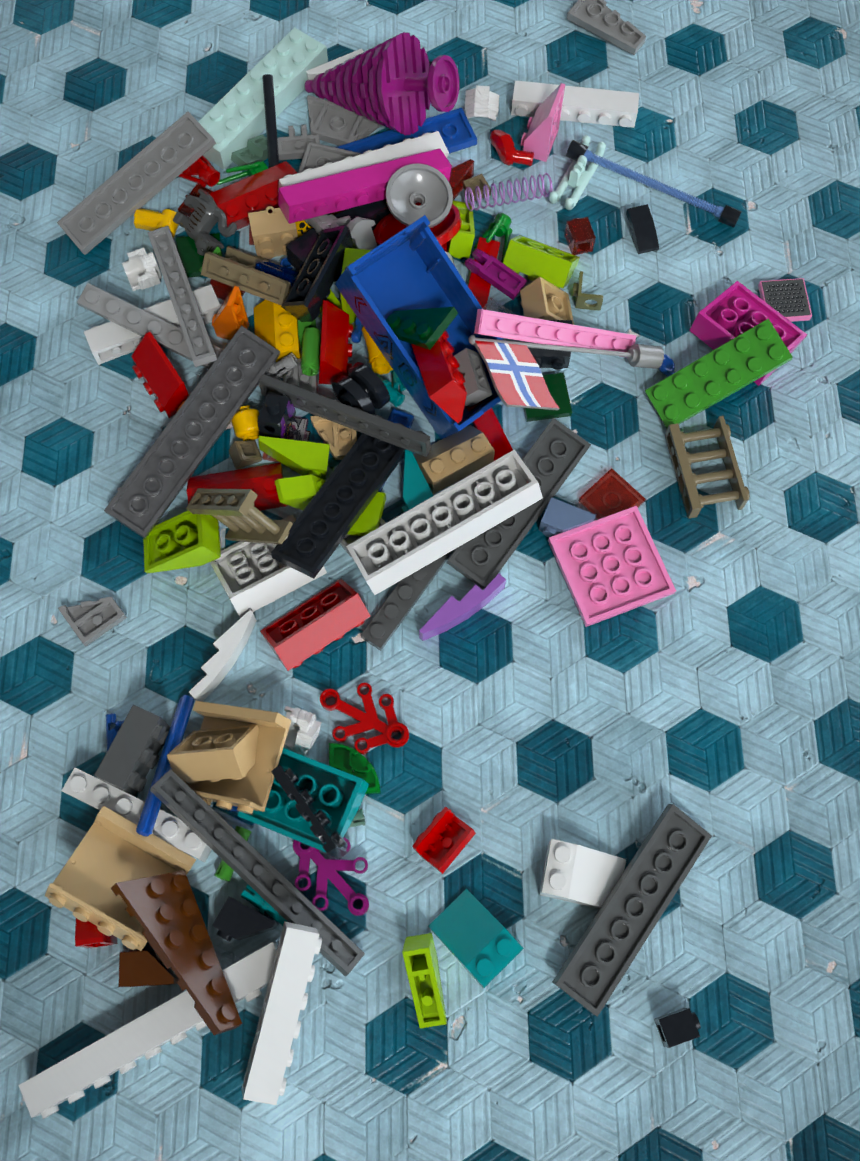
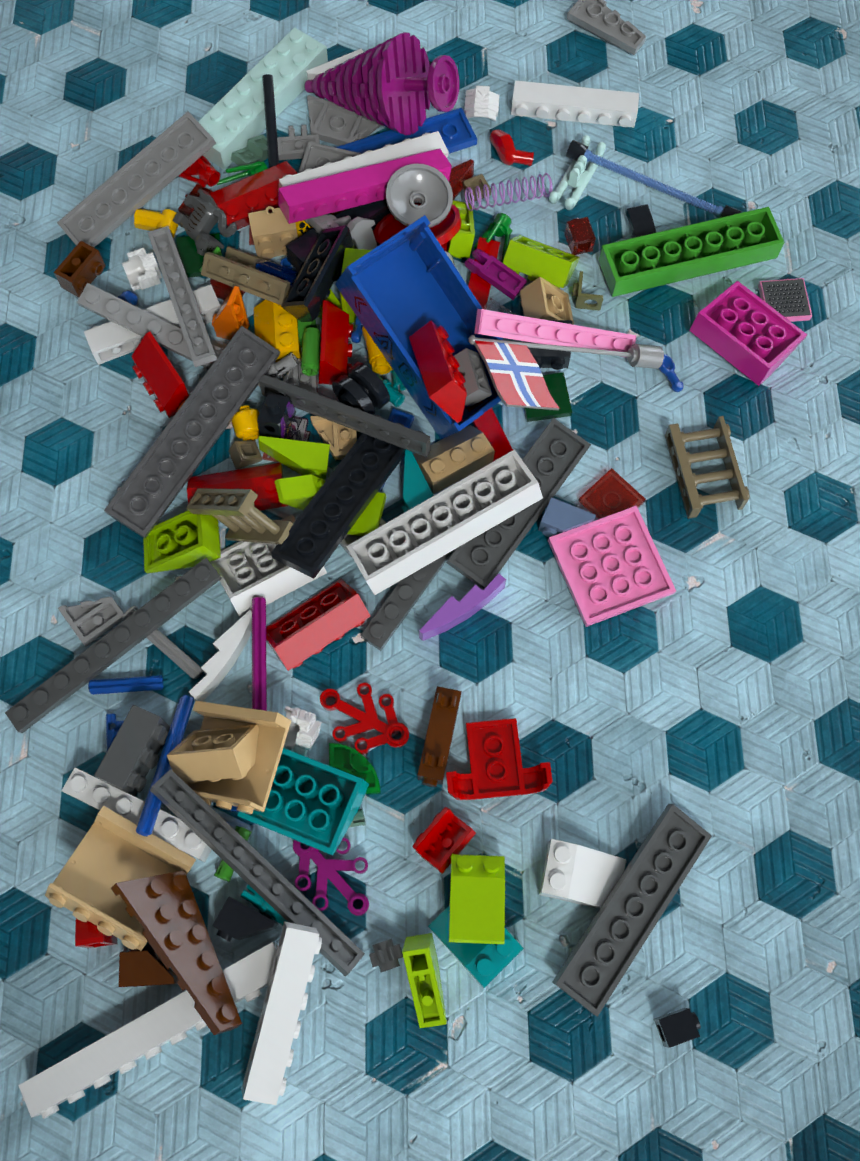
(79, 268): none -> reddish brown brick
(113, 646): none -> dark grey plate
(129, 297): none -> blue hinge
(130, 684): none -> blue axle
(170, 649): none -> light grey axle
(259, 679): none -> magenta axle
(320, 821): black wing -> none
(386, 955): none -> dark grey gear
(421, 326): dark green wing -> none
(439, 736): none -> reddish brown brick
(477, 899): none -> lime slope
(496, 764): none -> red piece
(544, 126): bright pink slope -> none
(690, 251): none -> bright green brick
(718, 374): bright green plate -> none

